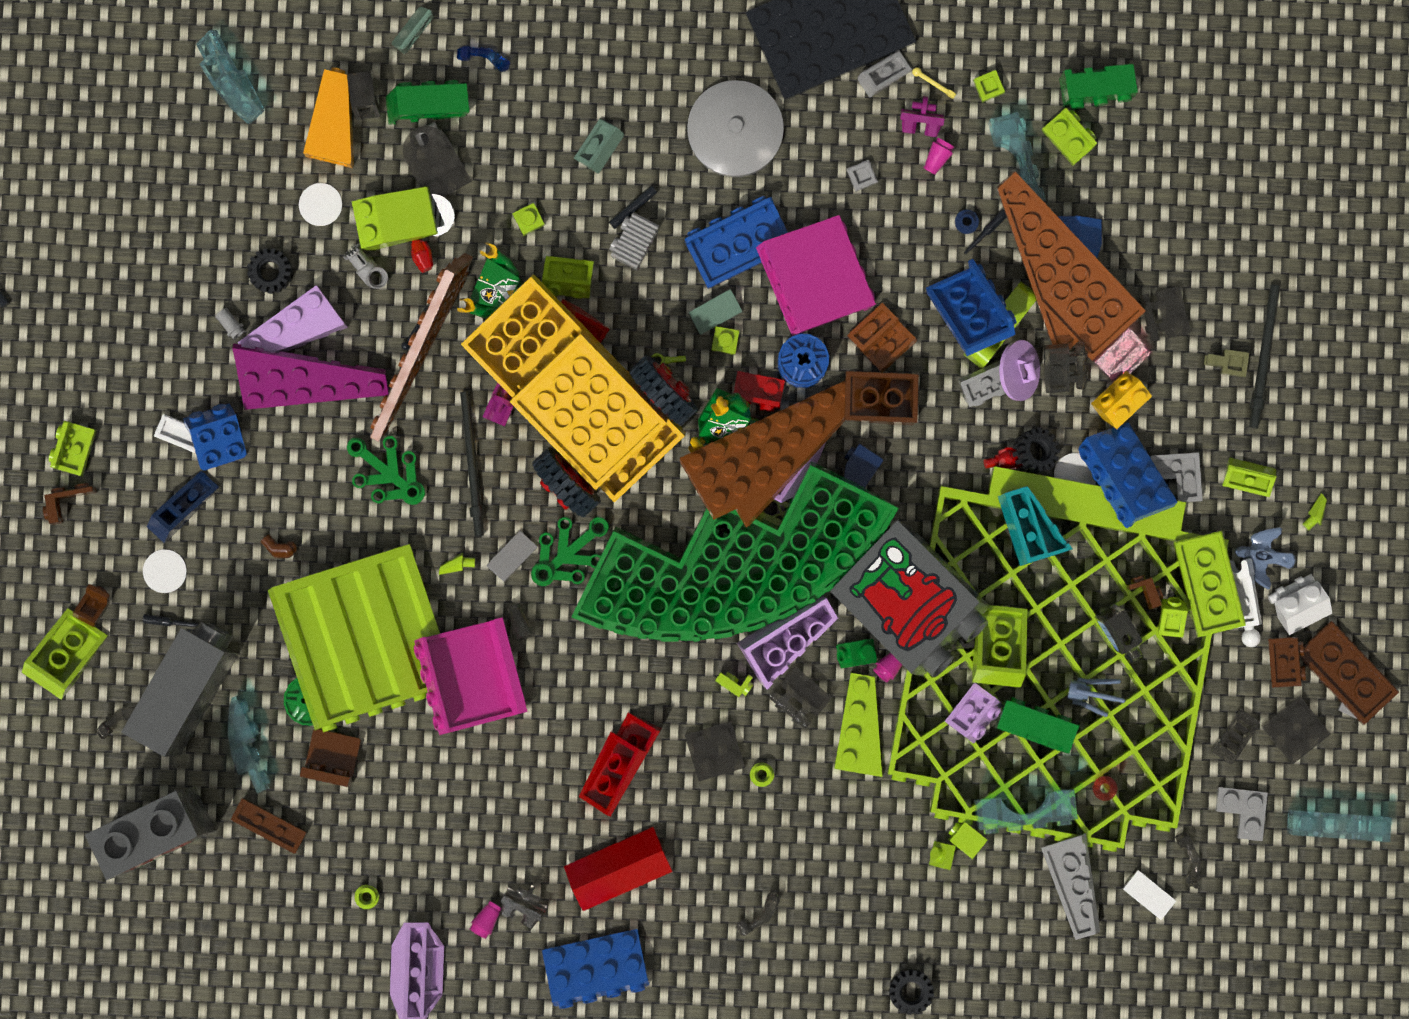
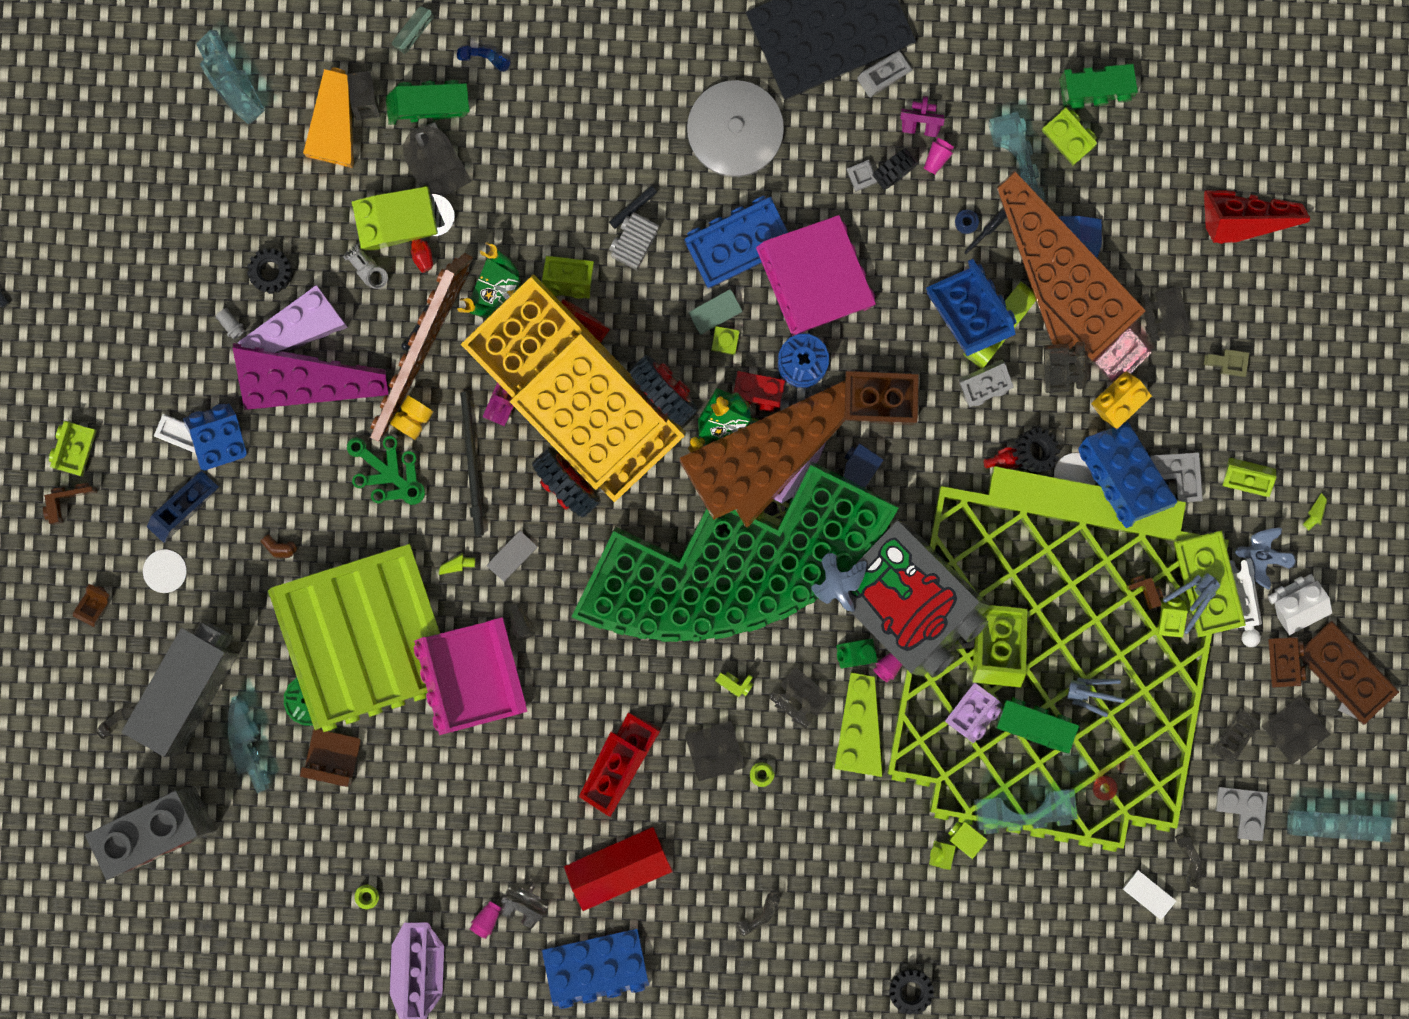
(63, 654): lime slope -> none
(165, 621): black piece -> none
(268, 825): reddish brown plate -> none
(320, 204): white sticker -> none
(411, 417): none -> yellow wheel
(528, 219): lime plate -> none
(566, 554): green plant -> none
(599, 146): sand green slope -> none
(667, 360): lime hand -> none
(781, 642): lavender wedge -> none
(839, 583): none -> sand blue animal
(882, 338): dark orange slope -> none
(895, 169): none -> black tyre
(917, 72): light yellow hinge -> none
(989, 86): lime plate -> none
(1019, 370): lavender shield -> none
(1030, 527): teal wedge -> none
(1073, 879): light grey wing -> none
(1115, 624): clear smoke torso -> none
(1204, 588): none -> sand blue plant
(1241, 218): none -> red wedge
(1257, 402): pearl dark grey bar -> none

